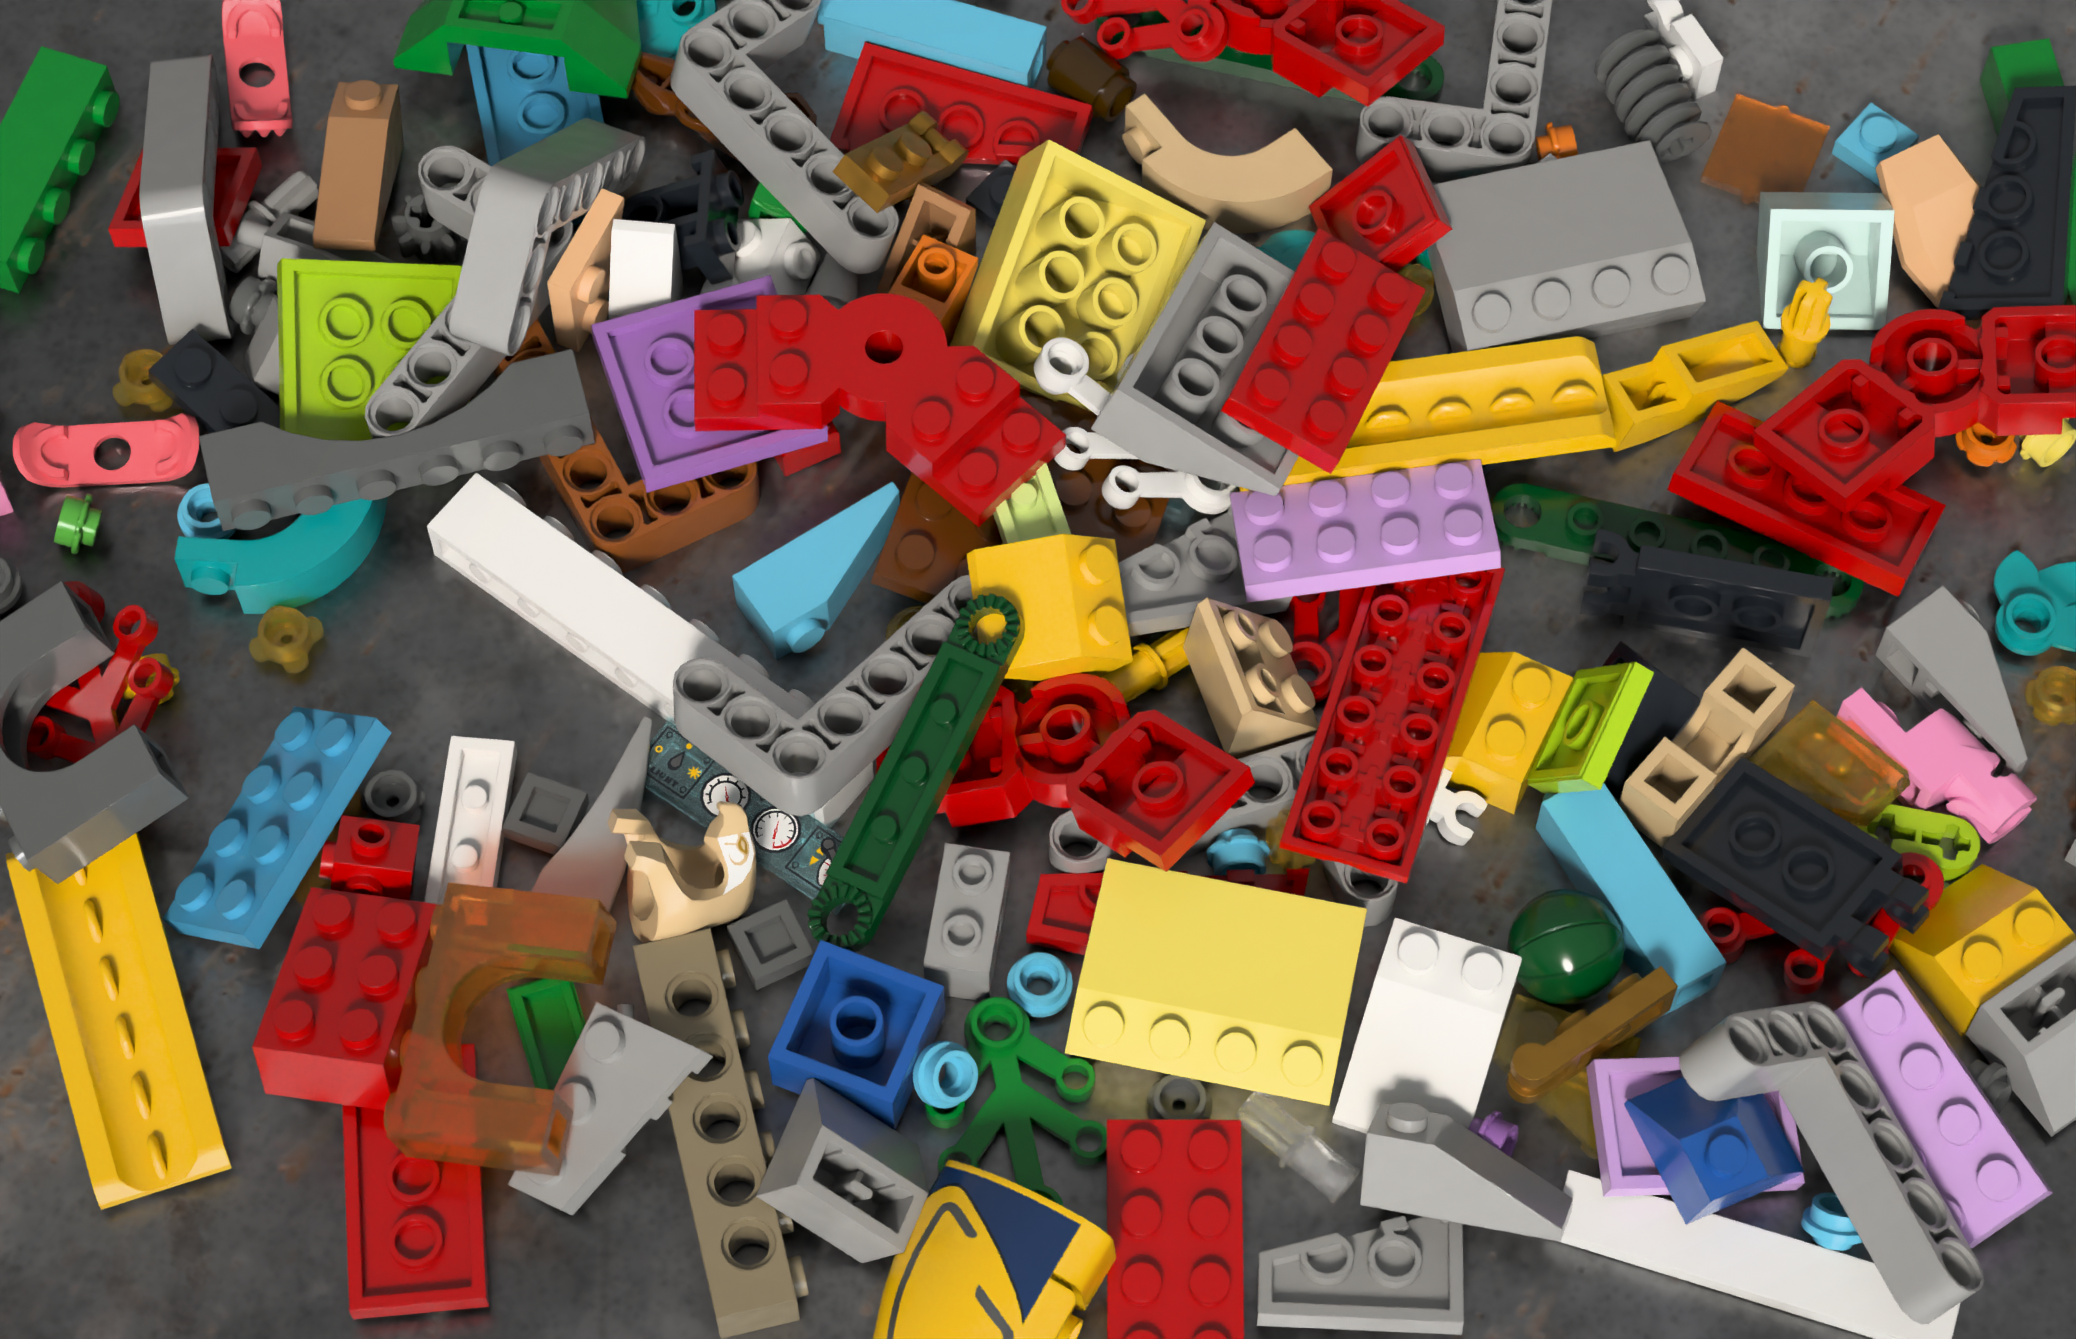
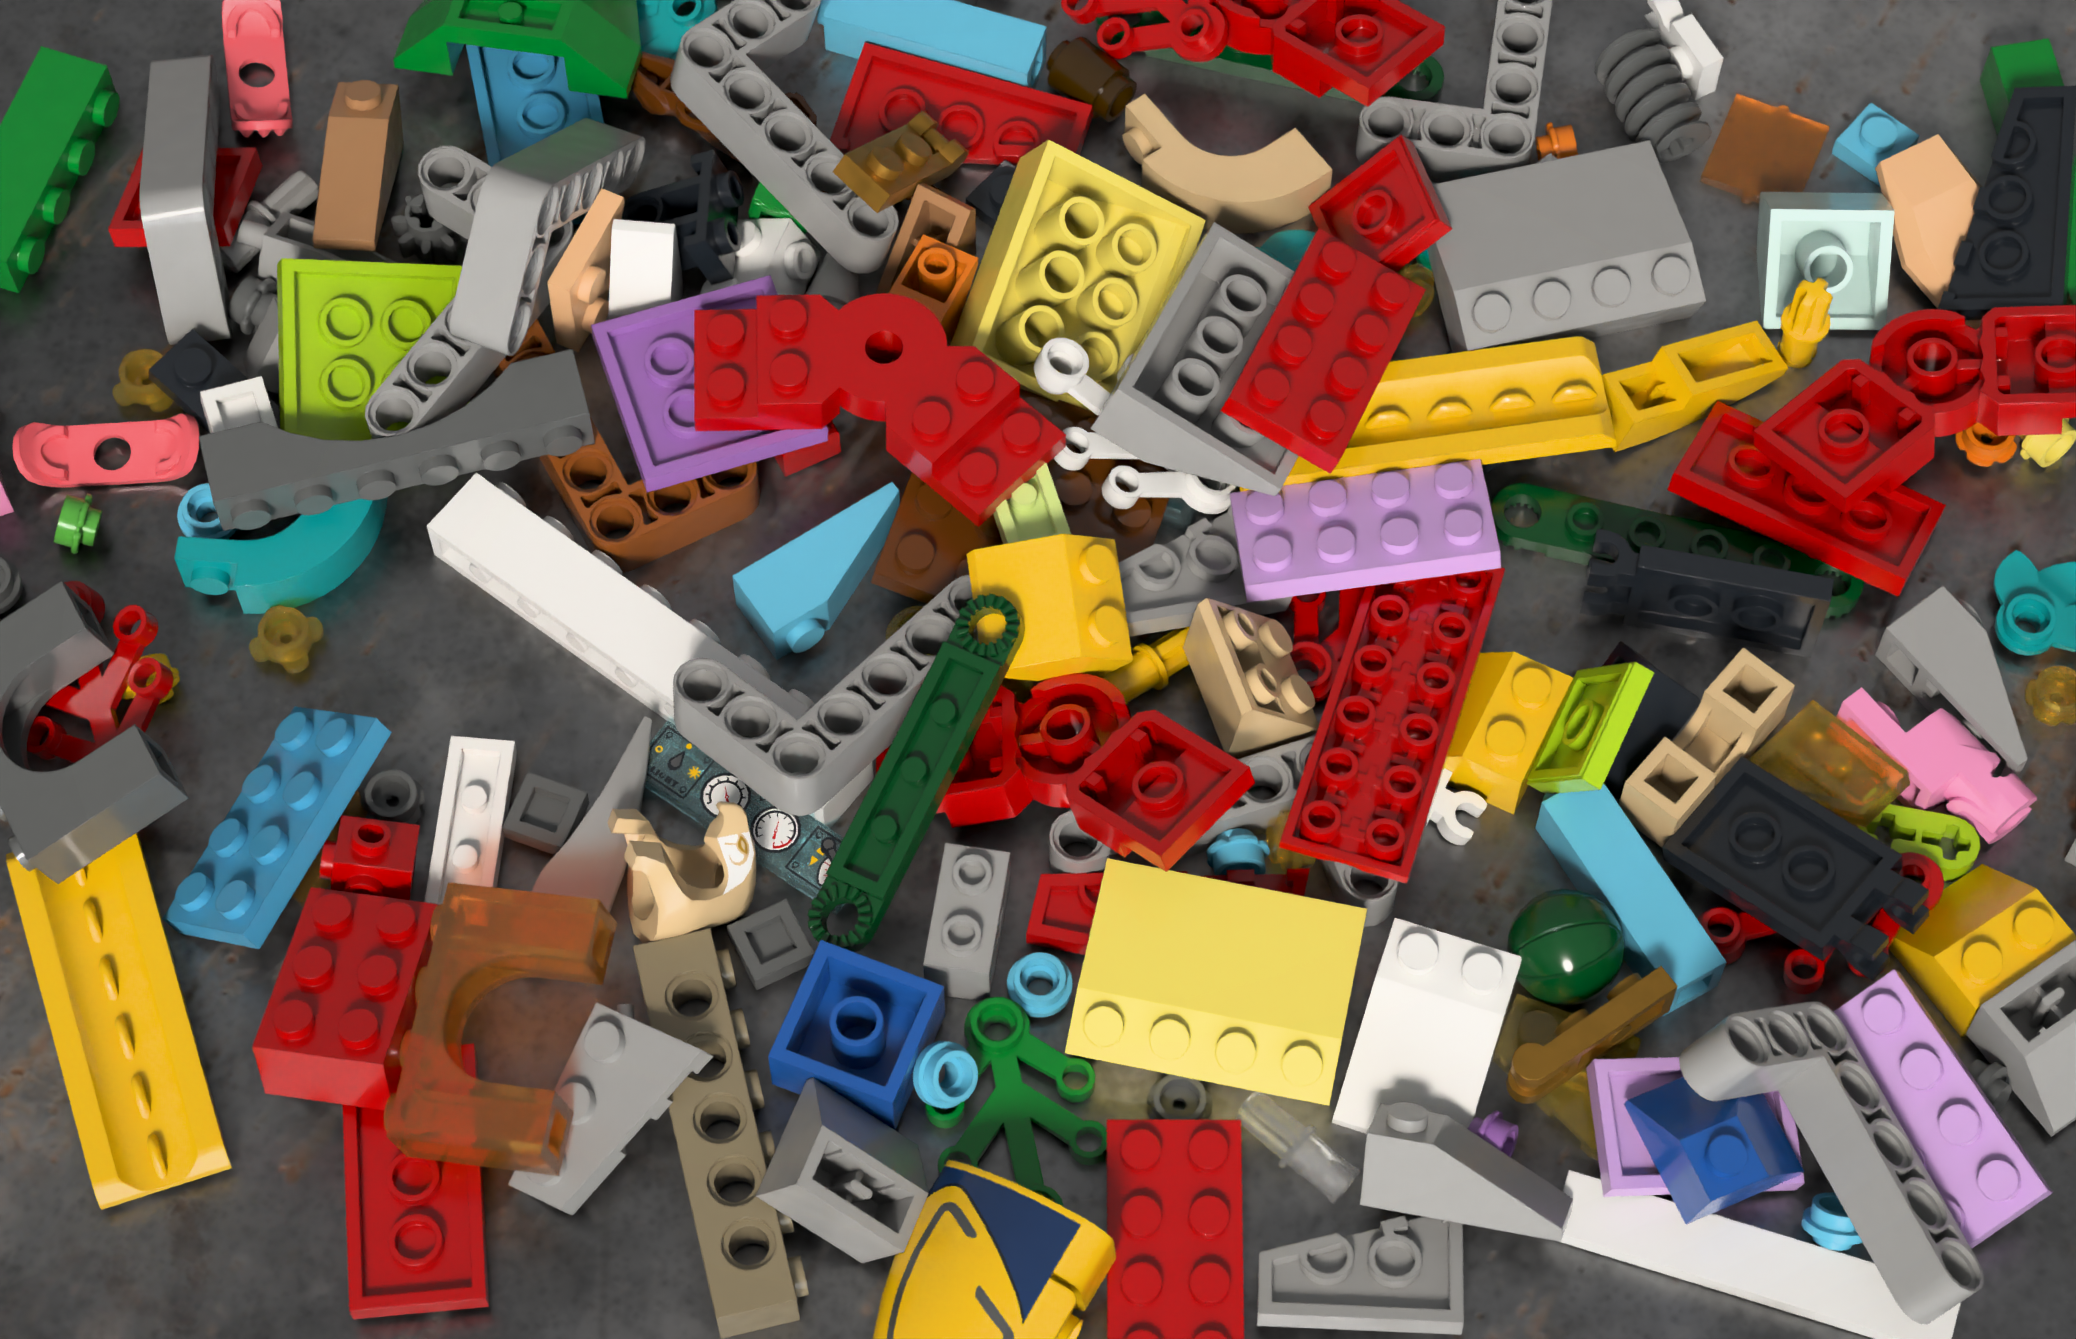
(237, 405): none -> white plate
(548, 1026): green tile -> none

